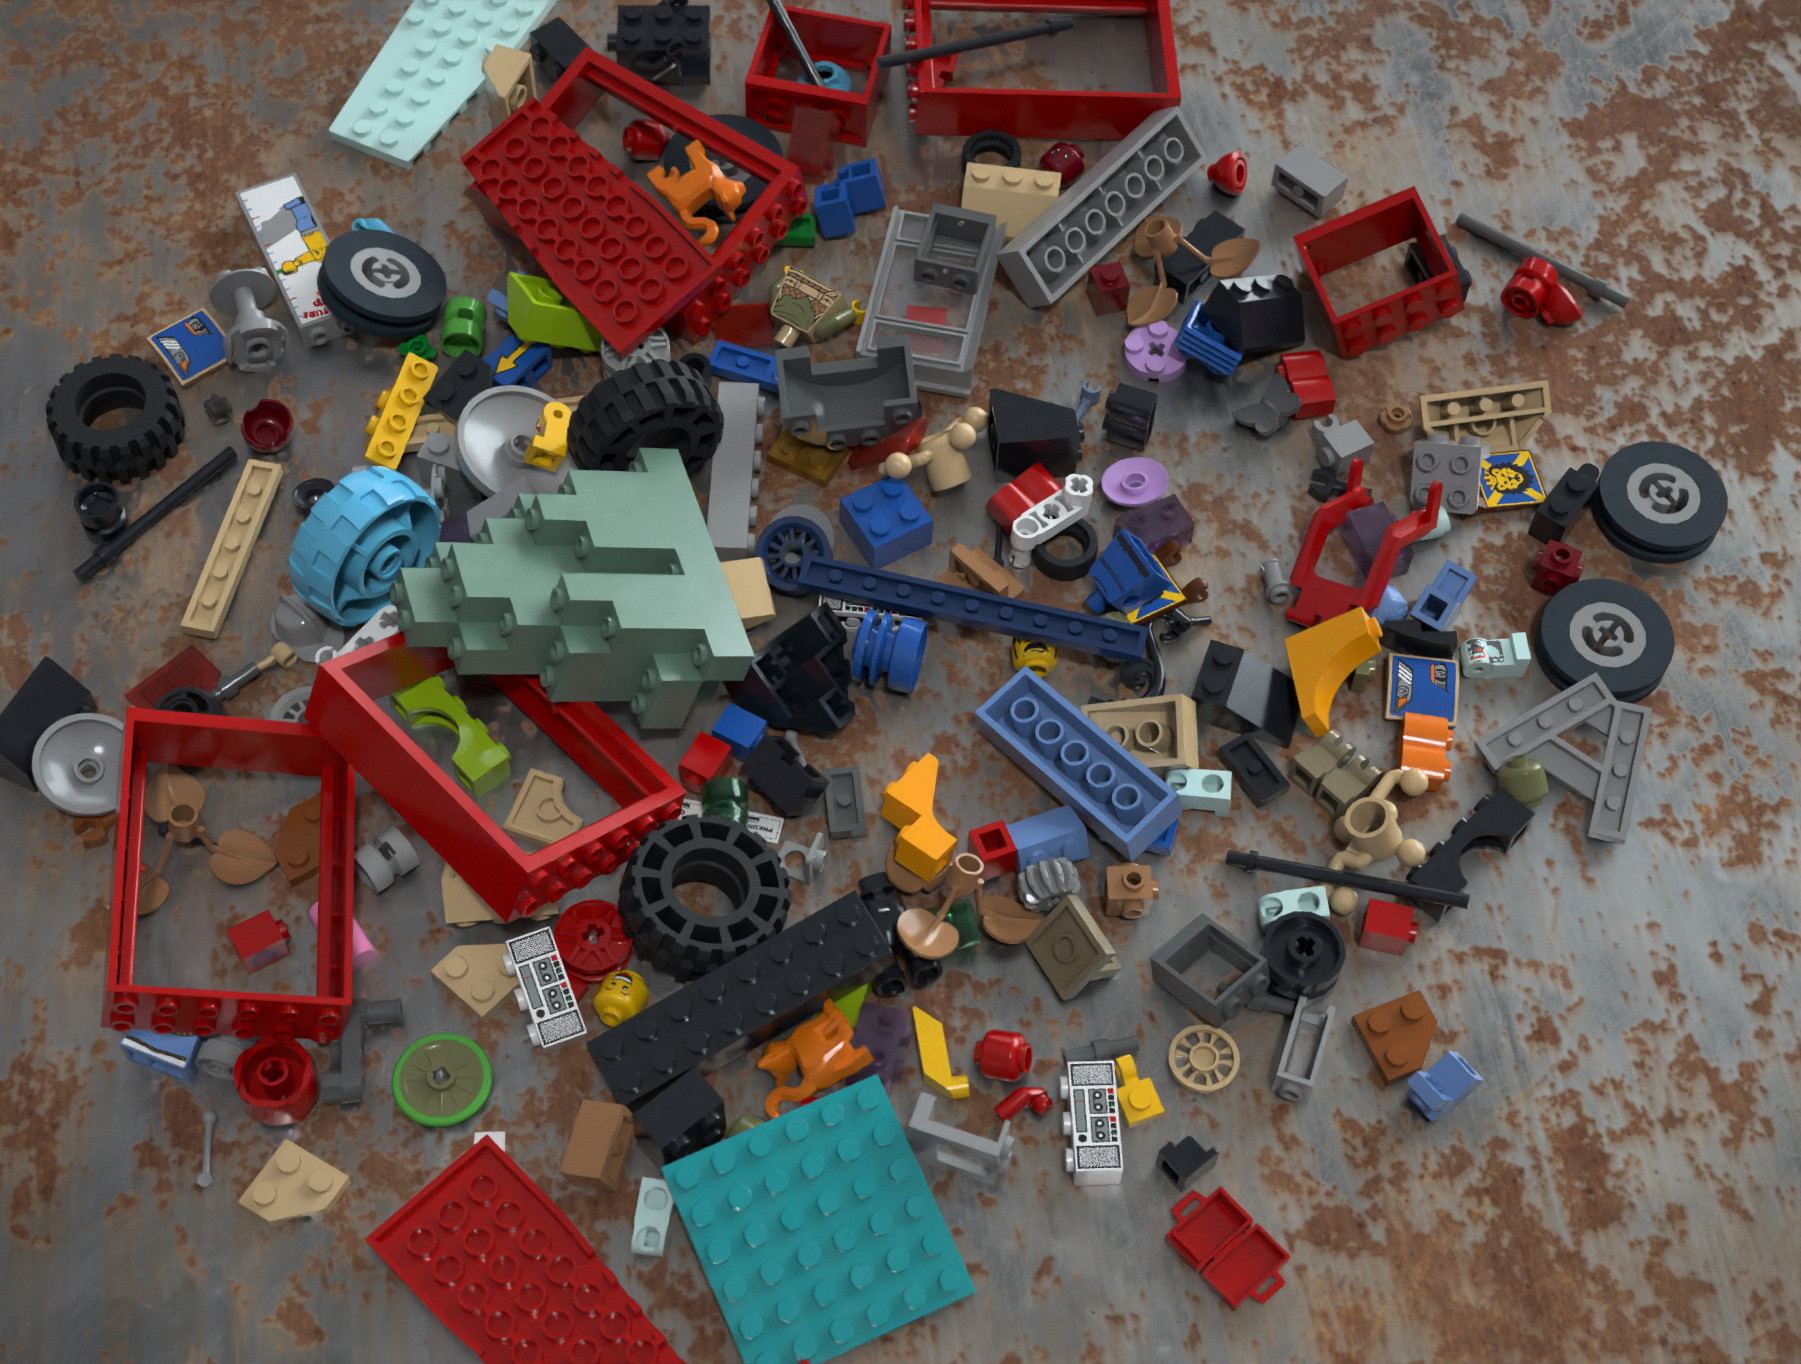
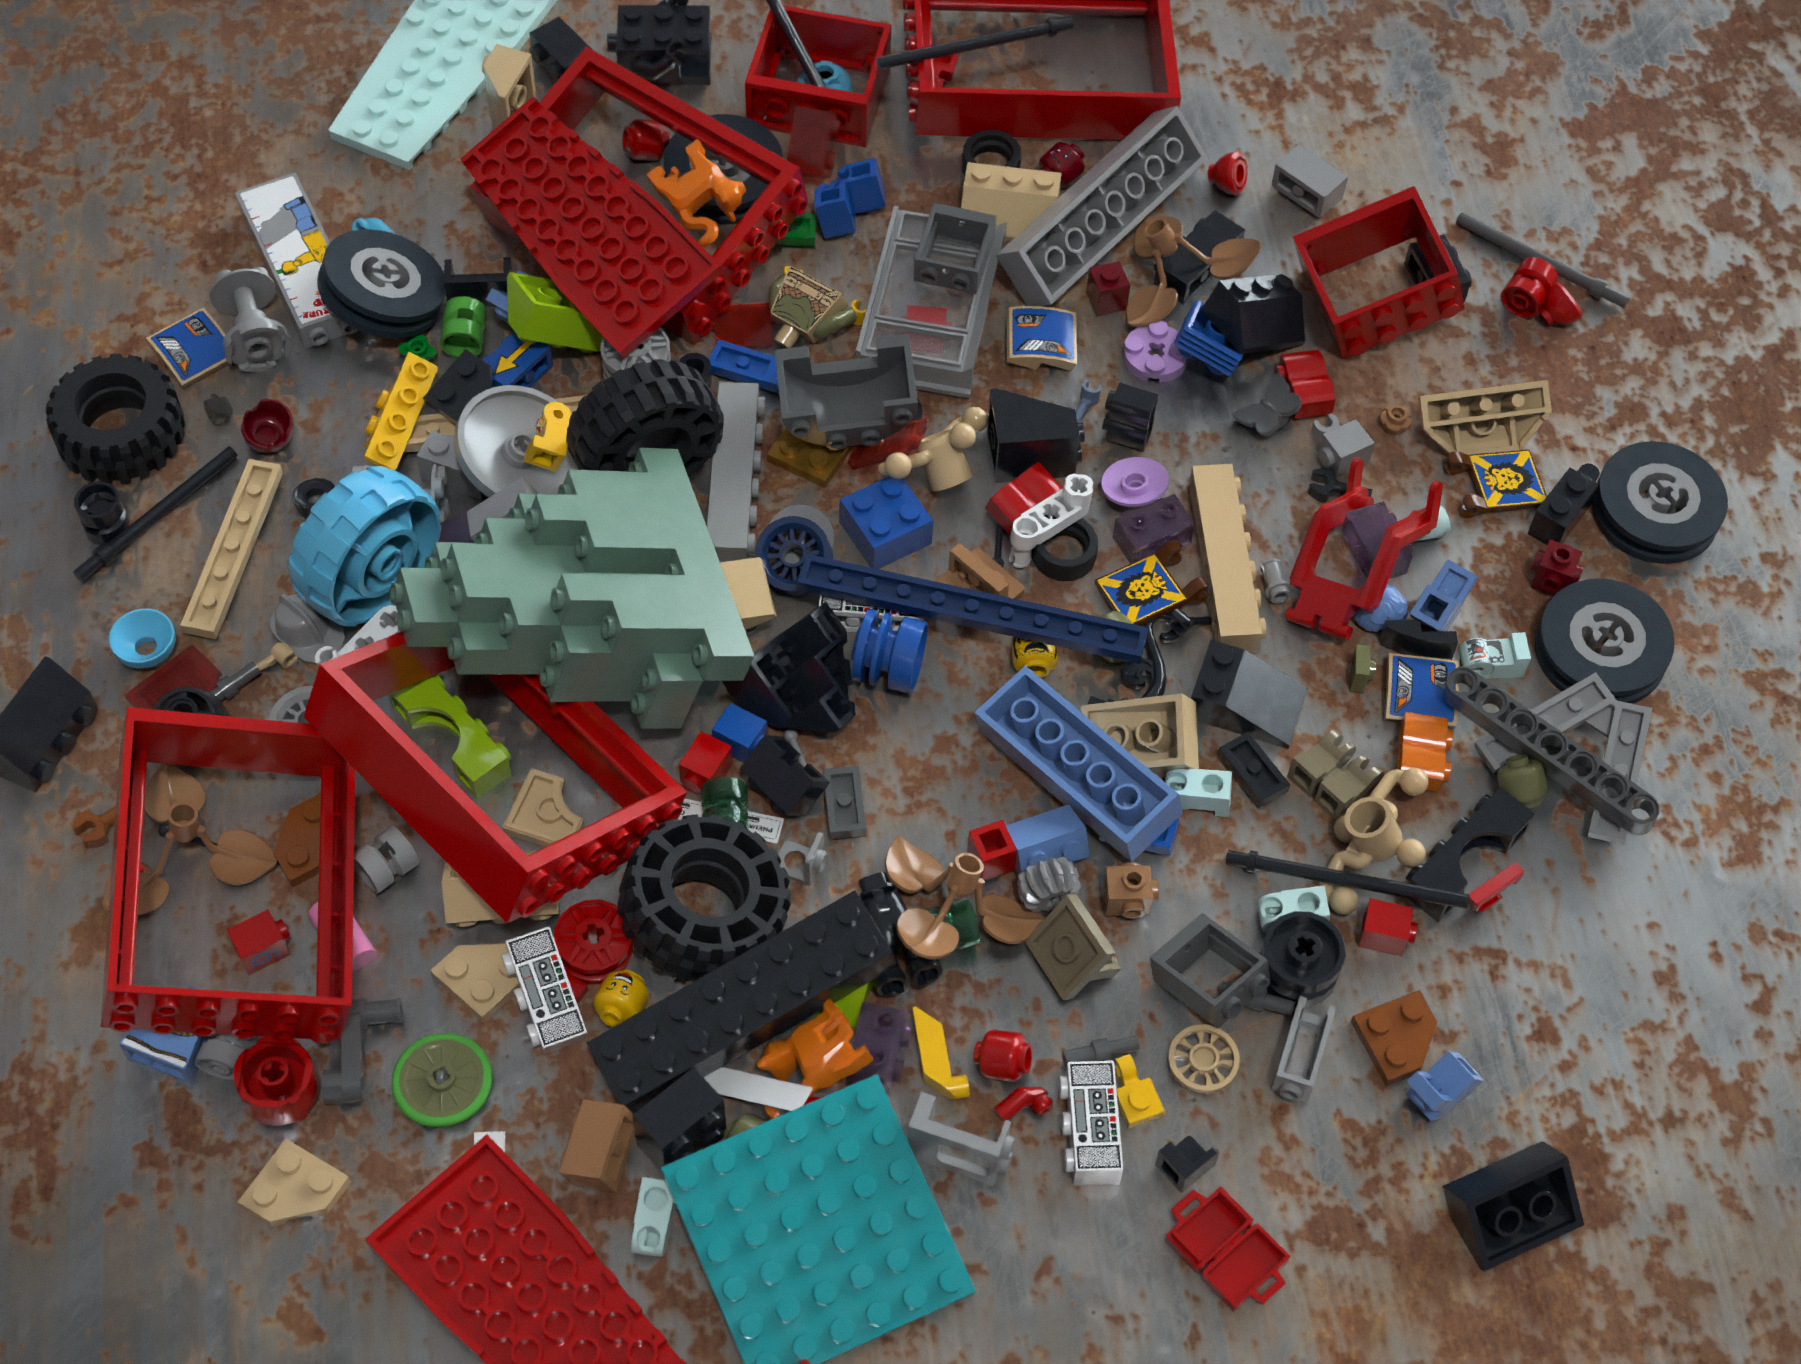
(72, 747): light grey dish -> none
(142, 627): none -> medium azure piece
(205, 1179): light grey hinge -> none
(475, 285): none -> black panel
(758, 1089): none -> white sticker
(908, 805): light orange arch -> none
(1041, 336): none -> slope
(1125, 575): blue torso -> none
(1225, 556): none -> tan brick
(1325, 657): light orange arch -> none
(1454, 465): light grey bracket -> none
(1488, 893): none -> red tile
(1514, 1204): none -> black slope
(1558, 765): none -> dark grey beam

